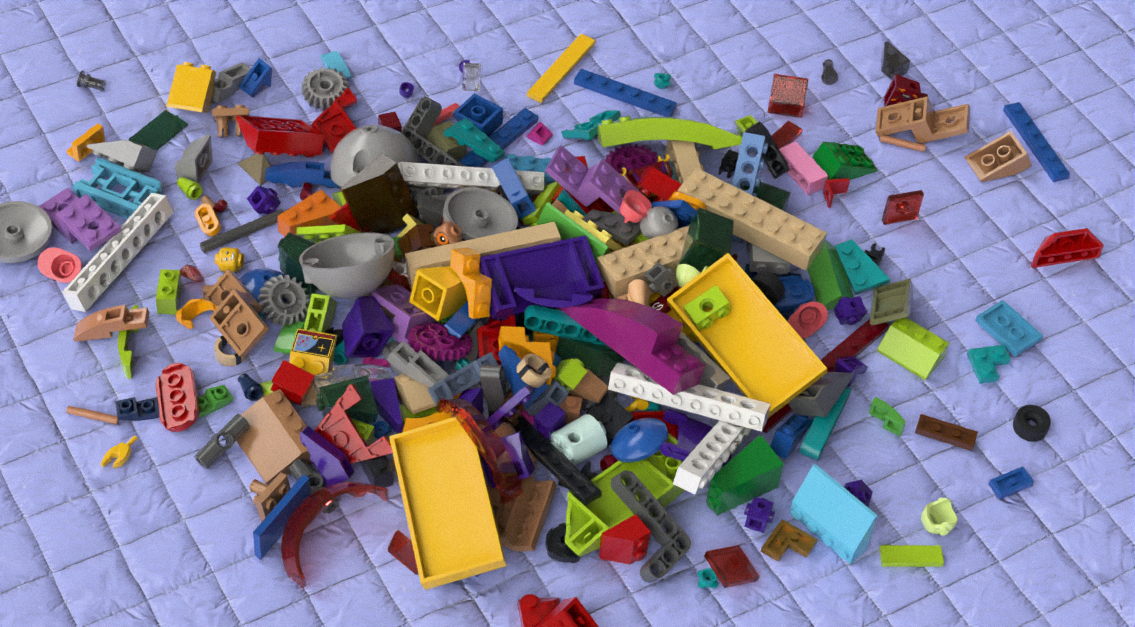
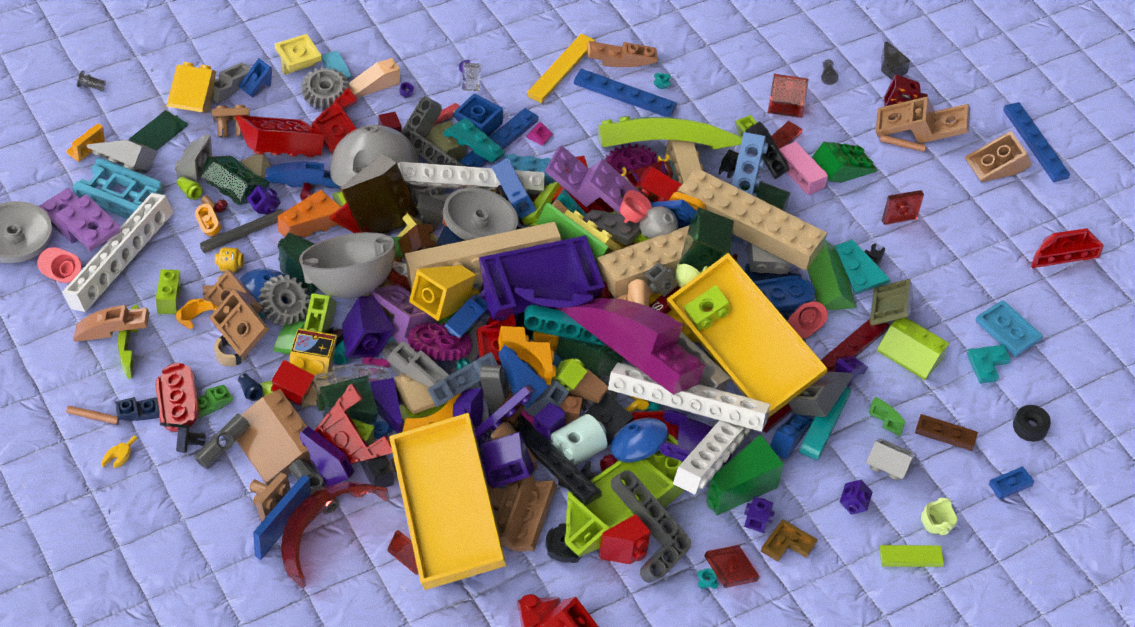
(185, 437): none -> black bracket
(192, 273): clear red slope -> none
(232, 178): none -> clear green slope
(297, 54): none -> light yellow bracket
(320, 233): lime plate -> none
(376, 78): none -> light nougat slope
(447, 234): nougat head -> none
(477, 286): light orange arch -> none
(488, 445): clear red windscreen -> none
(528, 375): tan piece -> none
(589, 129): teal wing -> none
(626, 56): none -> nougat slope
(770, 286): black tyre -> none
(833, 514): medium azure slope -> none
(834, 186): red bracket -> none
(850, 310): dark purple brick -> none
(890, 459): none -> slope

